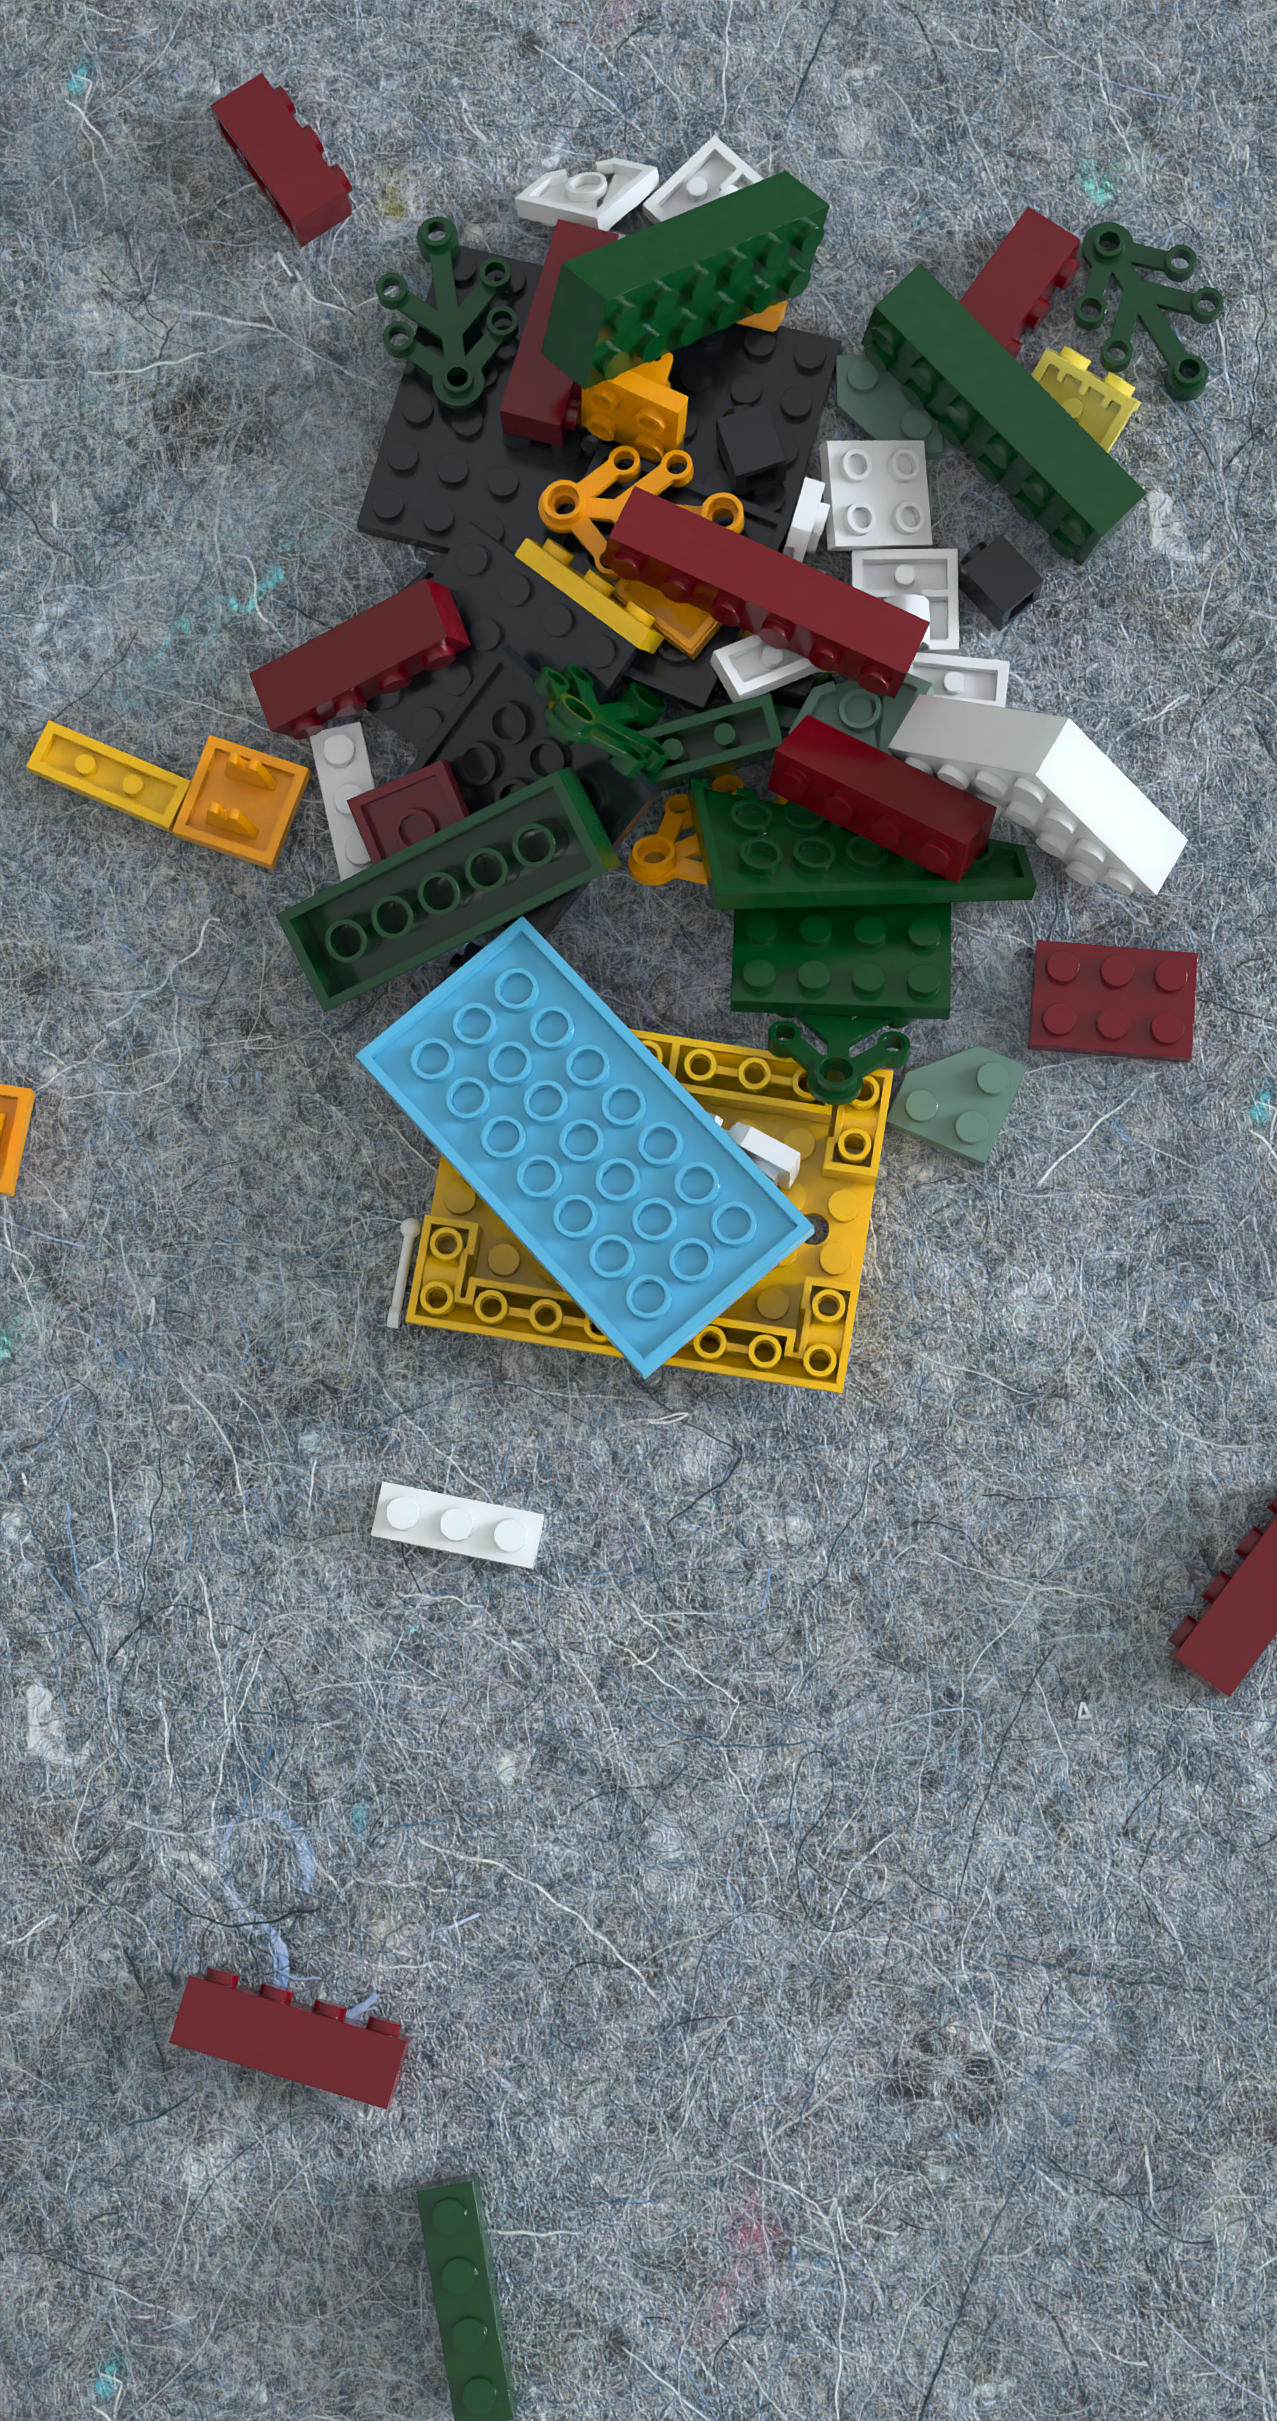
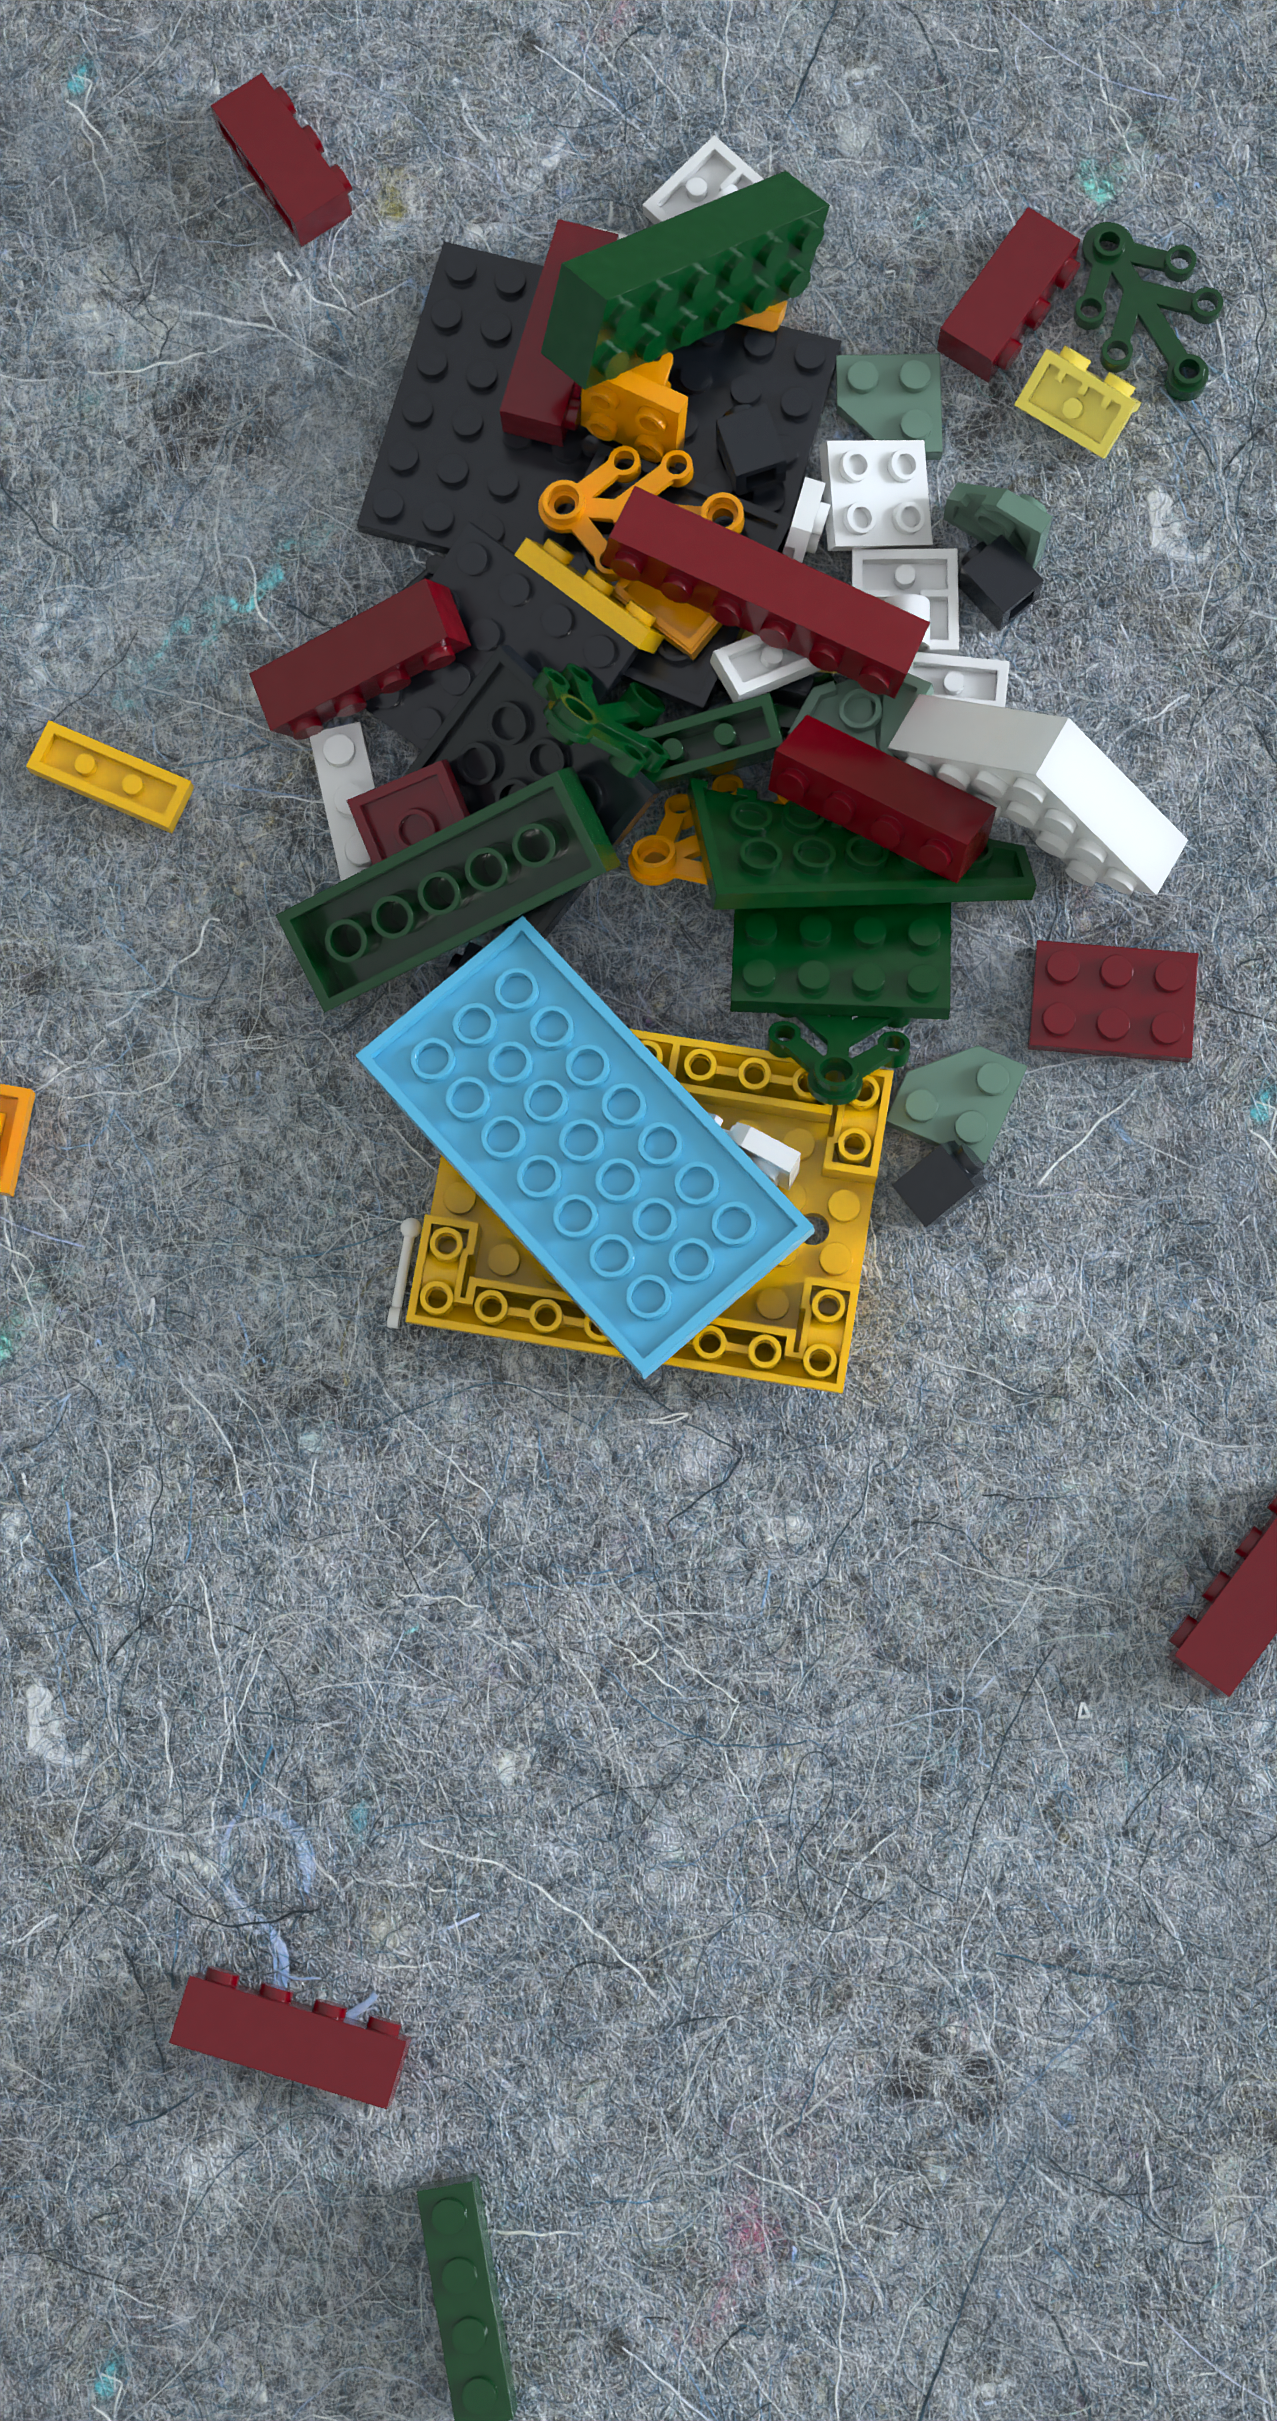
(241, 802): light orange plate -> none
(449, 321): dark green plant -> none
(457, 1525): white plate -> none
(589, 197): white plate -> none
(941, 1182): none -> black brick
(994, 511): none -> sand green plate
(1000, 416): dark green brick -> none

